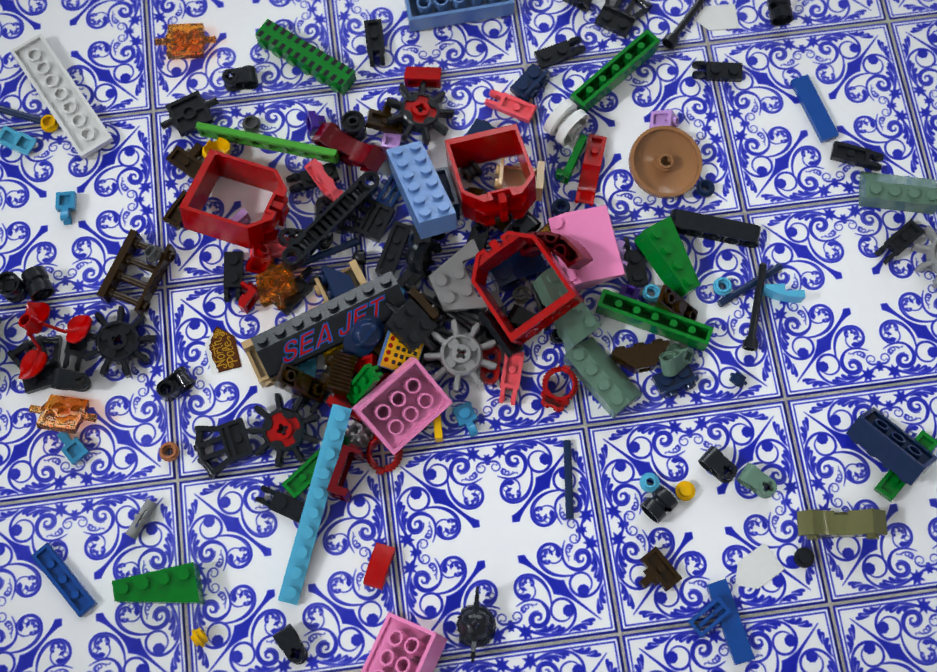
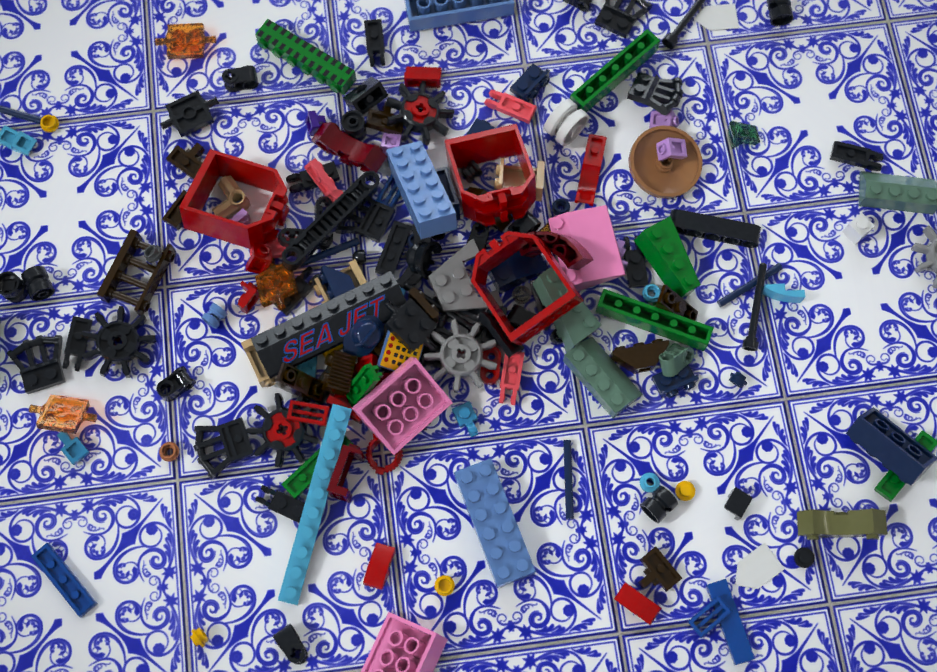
(33, 323): red plant -> none
(61, 96): white plate -> none
(65, 204): dark azure plate -> none
(66, 380): black piece -> none
(147, 507): light grey pin -> none
(165, 586): green wedge -> none
(214, 315): none -> medium blue wheel
(220, 145): yellow hair -> none
(222, 351): sticker -> none
(233, 193): none -> tan piece
(233, 274): black hinge -> none
(251, 124): dark grey plate -> none
(268, 142): bright green tile -> none
(305, 420): none -> red tile
(359, 434): light grey gear -> none
(366, 96): none -> black brick
(438, 429): yellow tile -> none
(444, 585): none -> yellow plate
(475, 625): black helmet -> none
(494, 523): none -> medium blue brick
(550, 400): red piece -> none
(559, 52): black hinge -> none
(565, 175): green hinge -> none
(629, 291): dark purple tile -> none
(637, 603): none -> red slope
(654, 91): none -> black plate
(671, 148): none -> lavender bracket
(705, 183): dark blue plate -> none
(717, 71): black hinge -> none
(717, 463): black piece -> none
(722, 281): medium azure plate -> none
(737, 502): none -> black panel
(742, 133): none -> slope
(755, 480): sand green piece -> none
(814, 108): blue tile -> none
(858, 228): none -> white brick
(901, 240): black hinge -> none

